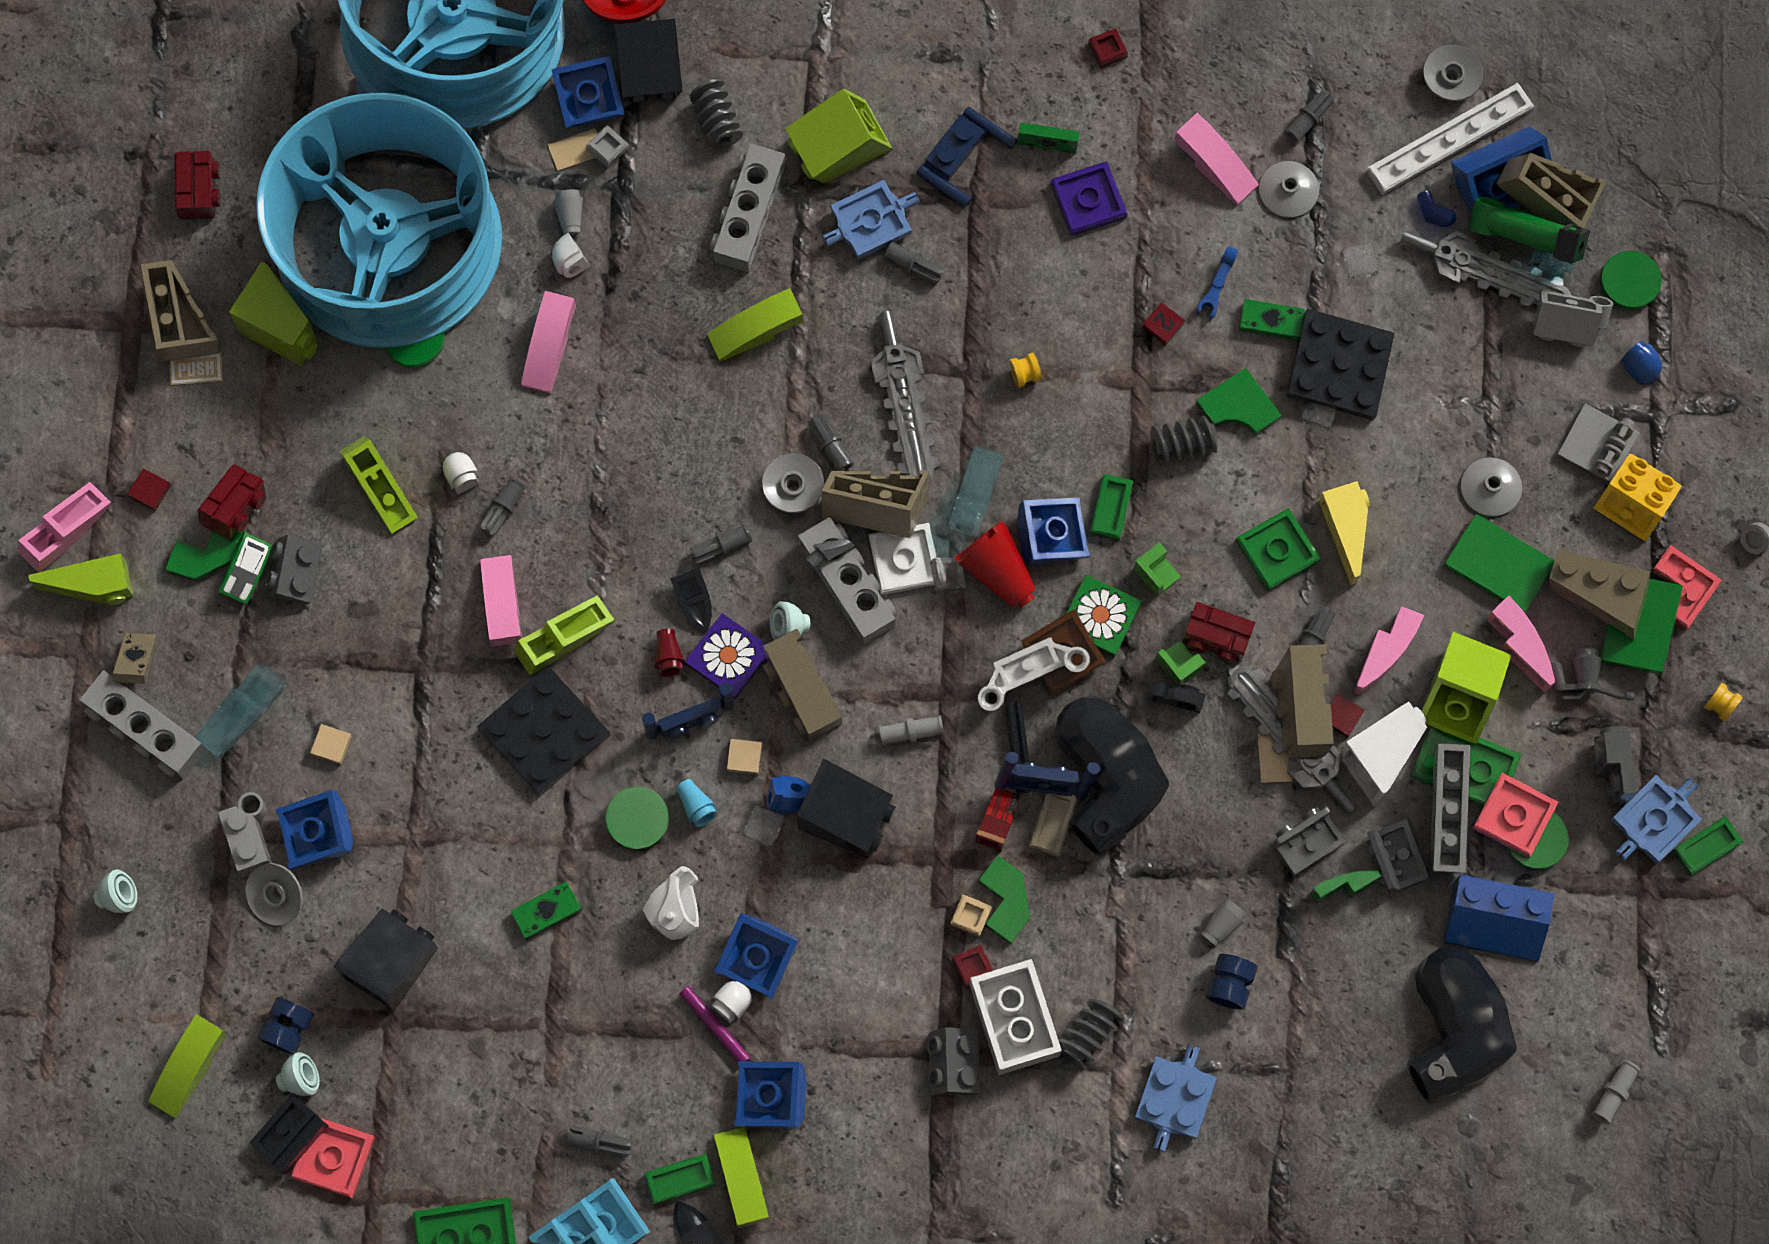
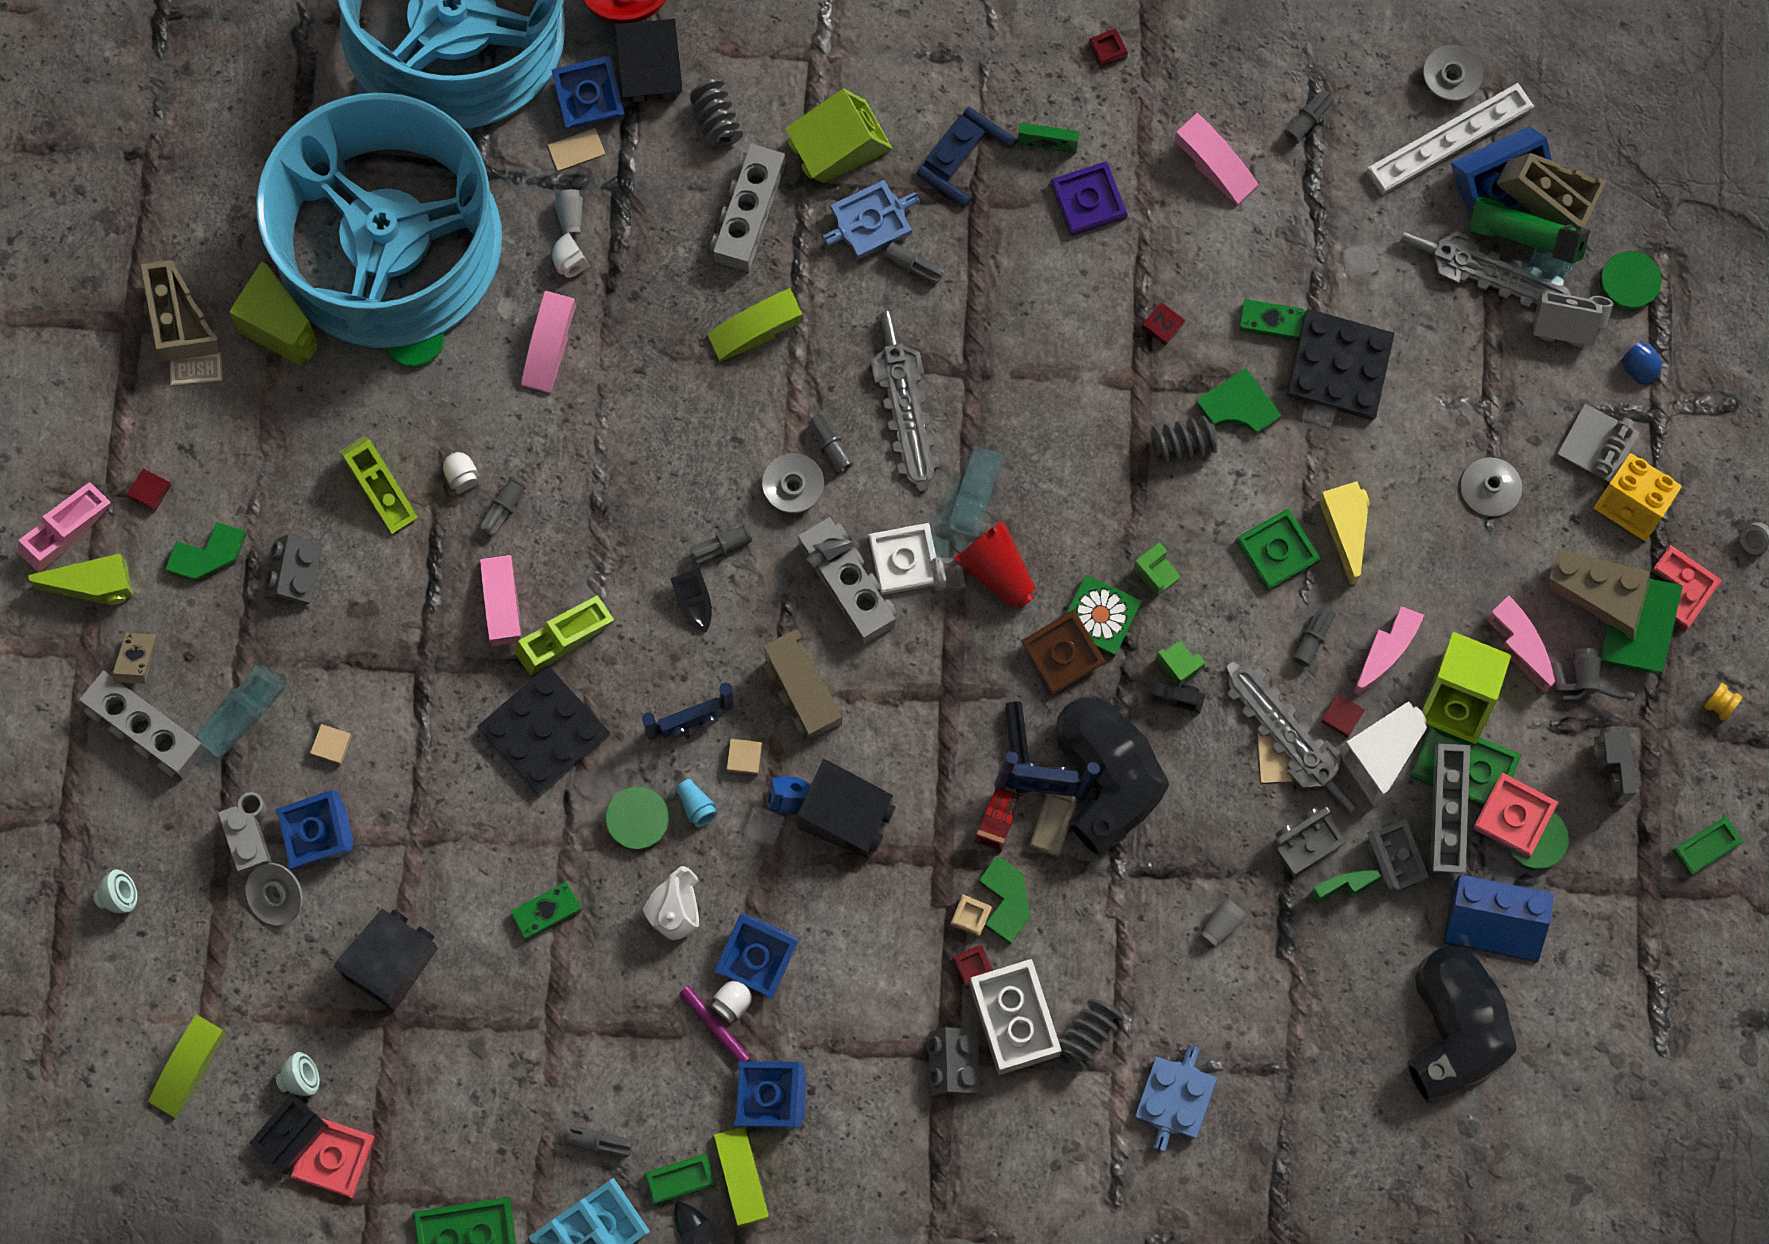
(196, 185): dark red brick -> none
(232, 502): dark red brick -> none
(245, 567): slope -> none
(280, 1036): dark blue wheel -> none
(607, 146): light grey tile -> none
(668, 655): dark red cone -> none
(727, 655): tile -> none
(786, 618): light aqua brick -> none
(876, 502): dark tan wedge -> none
(911, 730): light grey pin -> none
(1025, 370): yellow wheel -> none
(1027, 666): white plate -> none
(1051, 530): blue slope -> none
(1111, 507): green tile -> none
(1211, 298): blue piece -> none
(1218, 633): dark red brick -> none
(1231, 981): dark blue wheel -> none
(1285, 201): light grey dish -> none
(1302, 701): dark tan wedge -> none
(1434, 213): clear blue arm -> none
(1499, 563): green tile -> none
(1616, 1092): light grey pin -> none
(1656, 819): medium blue plate -> none

